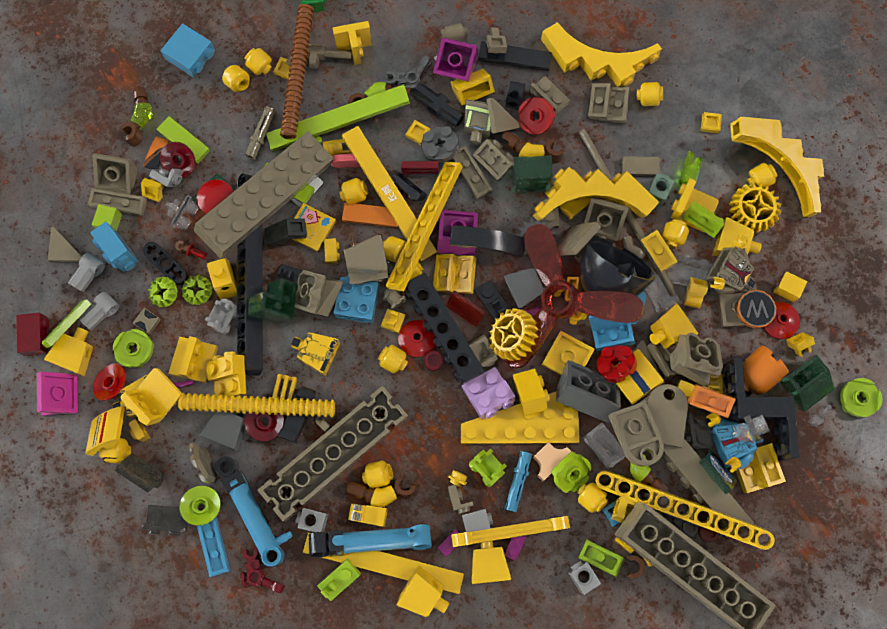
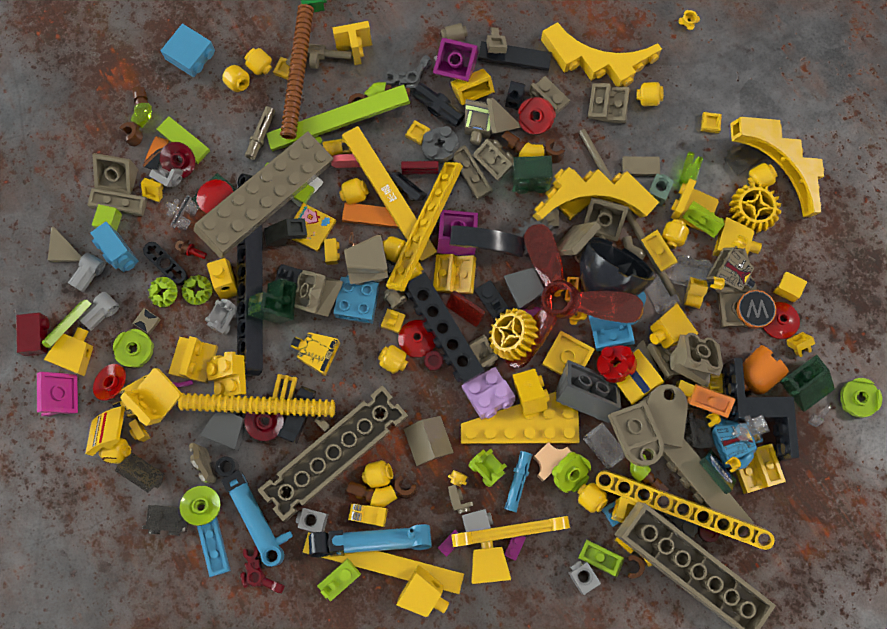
(428, 440): none -> dark tan slope
(691, 15): none -> yellow plate

